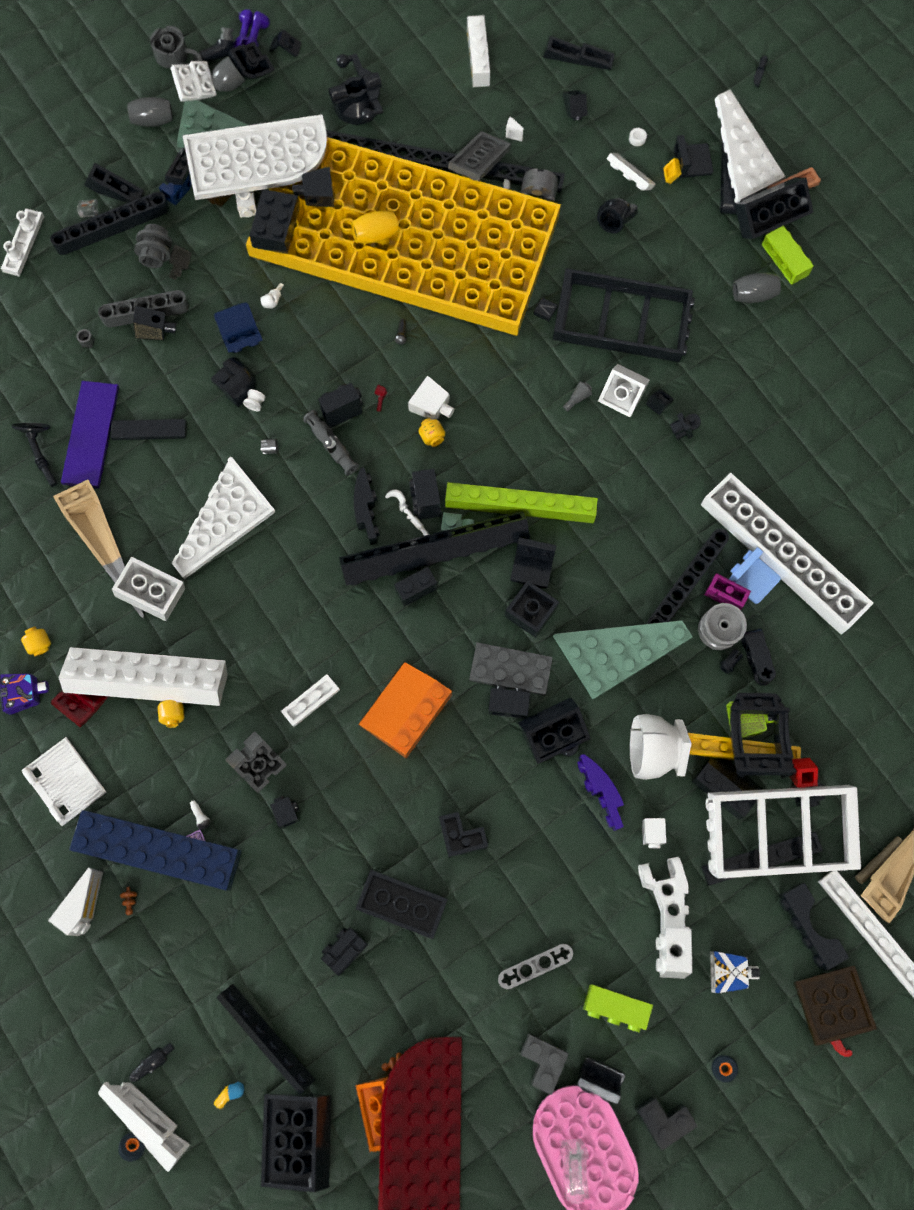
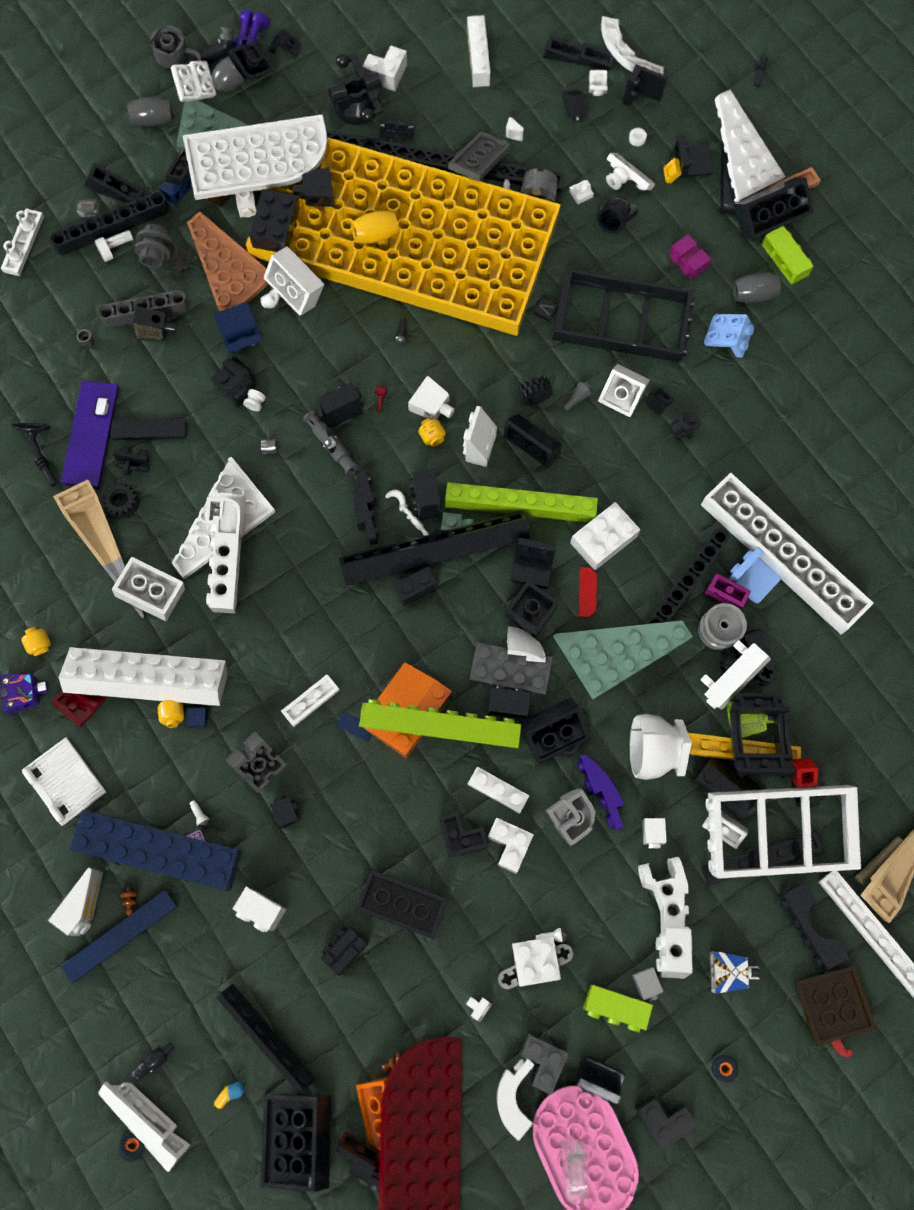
(101, 406): none -> white piece
(105, 245): none -> white piece
(116, 491): none -> black tyre
(118, 936): none -> dark blue tile
(131, 462): none -> black hips
(196, 717): none -> dark blue piece
(228, 532): none -> white brick
(229, 268): none -> nougat wing
(258, 909): none -> white brick
(293, 280): none -> white brick
(351, 724): none -> dark blue sticker
(364, 1159): none -> black plate
(390, 68): none -> white brick
(400, 130): none -> black hinge
(440, 725): none -> lime brick
(479, 438): none -> white slope
(480, 1008): none -> white tile
(498, 790): none -> white plate
(512, 1117): none -> white arch
(515, 842): none -> white brick
(524, 644): none -> white brick
(532, 440): none -> black slope
(535, 390): none -> black tyre
(536, 961): none -> white plate
(558, 935): none -> white piece
(572, 816): none -> light grey brick
(581, 191): none -> white tile
(587, 592): none -> red piece
(598, 82): none -> white bracket
(605, 536): none -> white brick
(617, 178): none -> white wheel
(621, 51): none -> white tile
(645, 83): none -> black bracket
(647, 984): none -> light grey brick
(689, 257): none -> magenta brick
(730, 331): none -> light blue bracket
(732, 831): none -> white slope
(736, 677): none -> white brick

